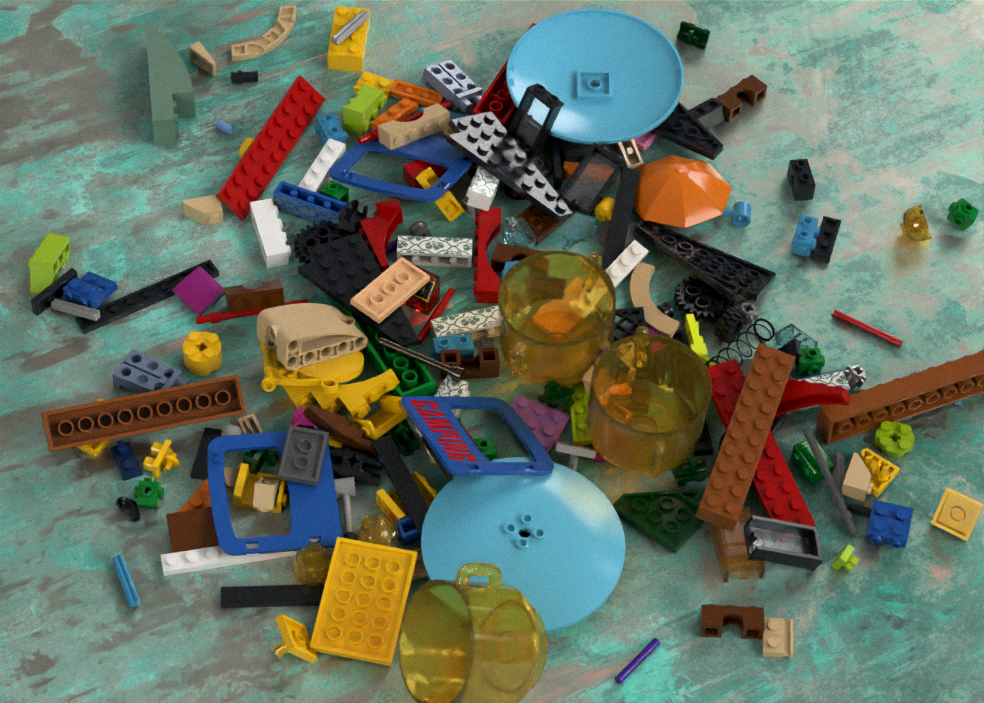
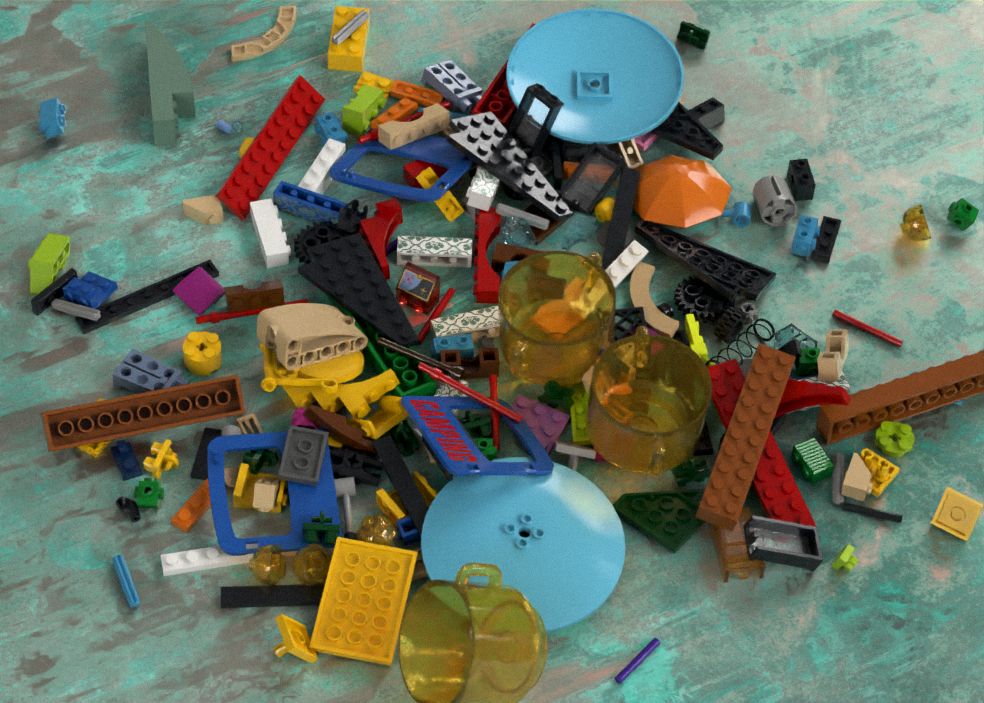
(52, 118): none -> dark azure brick
(191, 530): reddish brown tile -> none
(201, 57): tan slope -> none
(240, 77): black pin -> none
(268, 564): none -> clear yellow cylinder
(312, 529): none -> dark green hips
(336, 191): green brick -> none
(390, 290): light nougat tile -> none
(420, 229): dark grey wheel -> none
(437, 375): none -> red bar
(480, 426): none -> dark green hips
(494, 414): none -> red bar
(531, 219): none -> light grey axle
(748, 90): reddish brown arch -> none
(748, 619): reddish brown arch -> none
(774, 201): none -> light grey cylinder
(777, 638): tan plate -> none
(833, 359): none -> tan arch
(845, 515): dark grey bar -> none
(854, 376): light grey gear -> none
(889, 524): blue plate -> none

